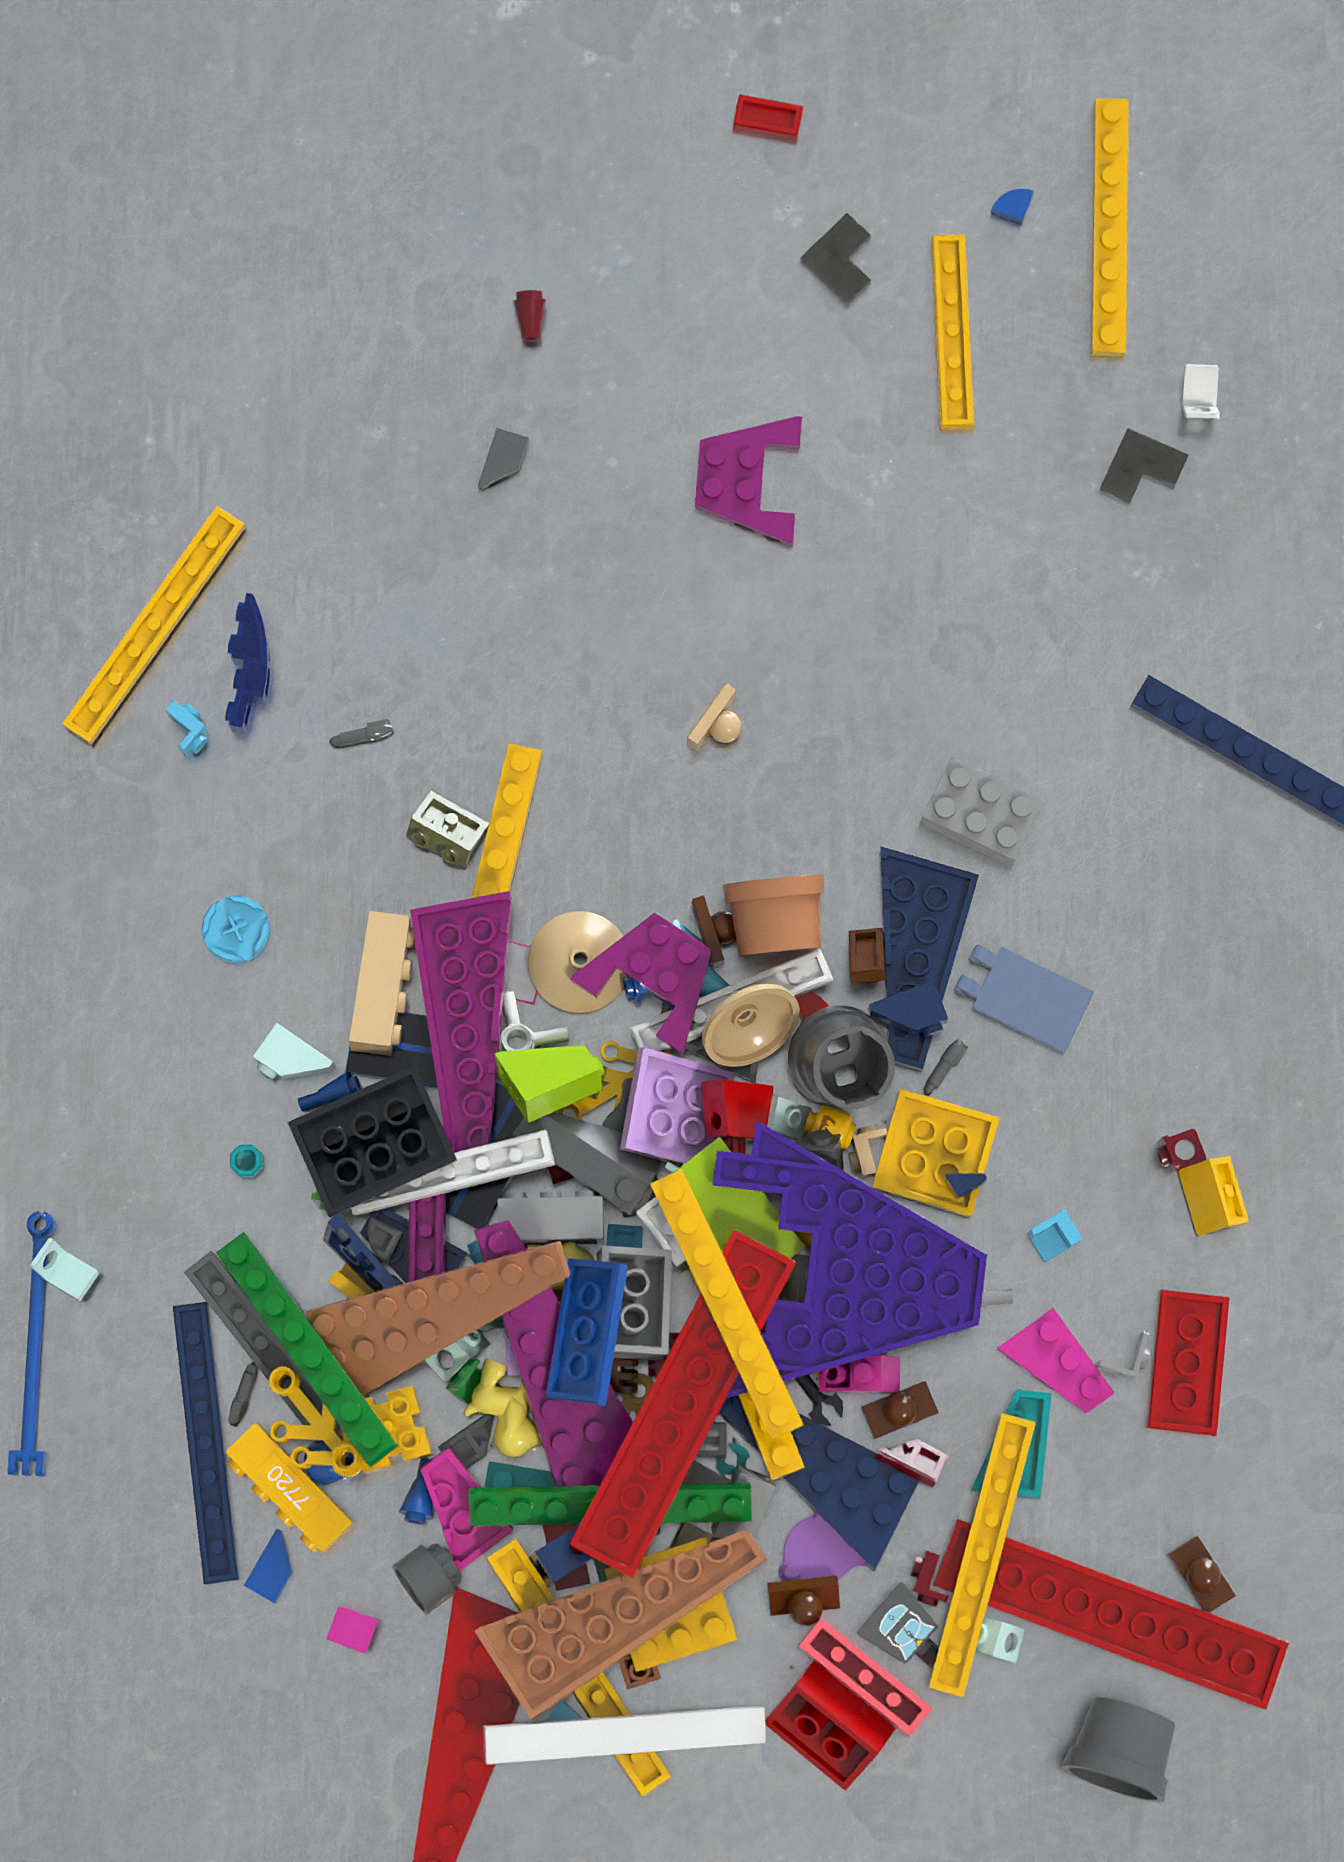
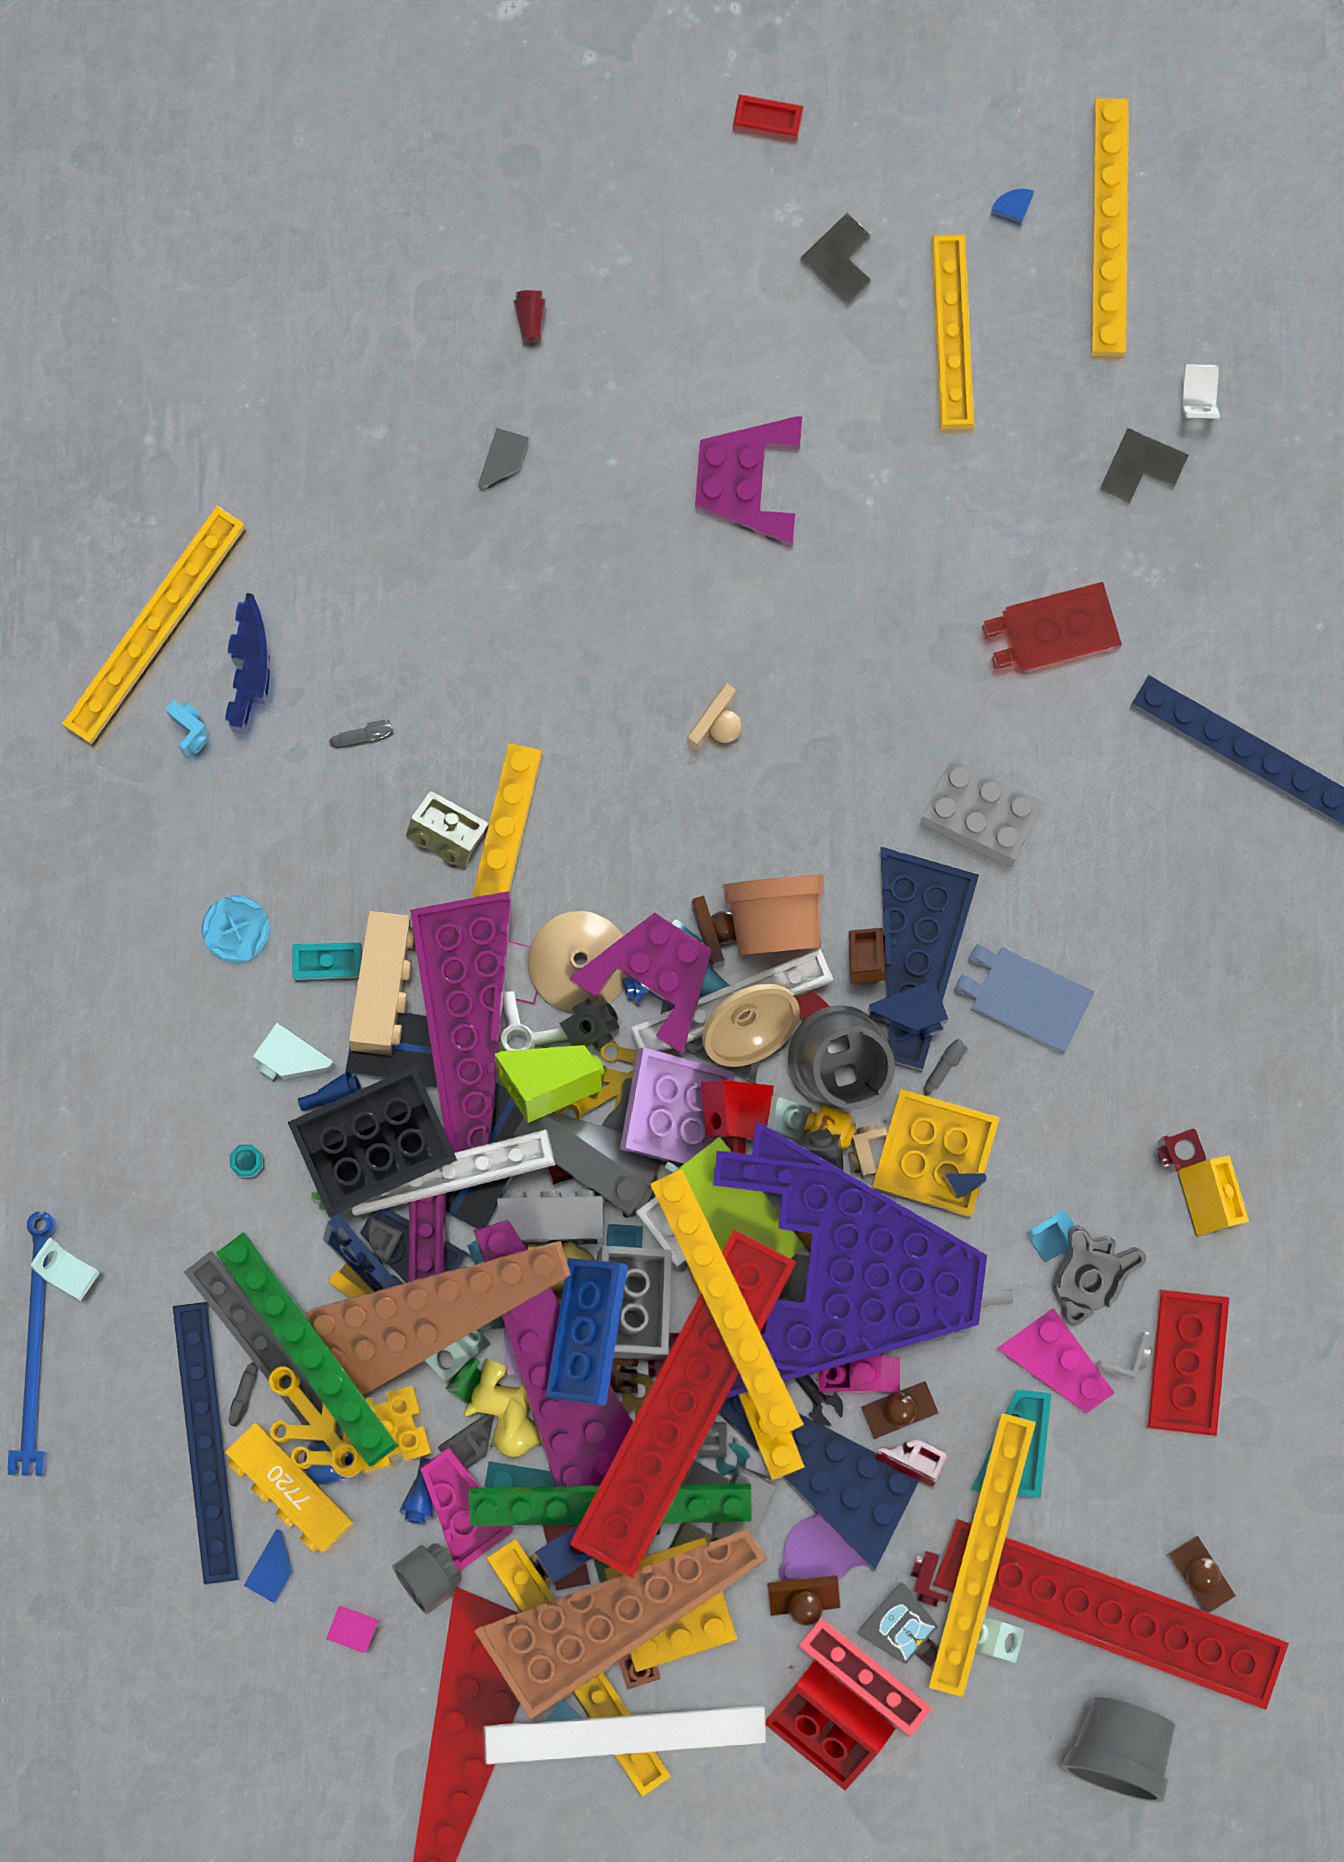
(326, 961): none -> teal plate
(591, 1024): none -> pearl dark grey brick
(1055, 629): none -> clear red tile
(1092, 1273): none -> dark grey tile

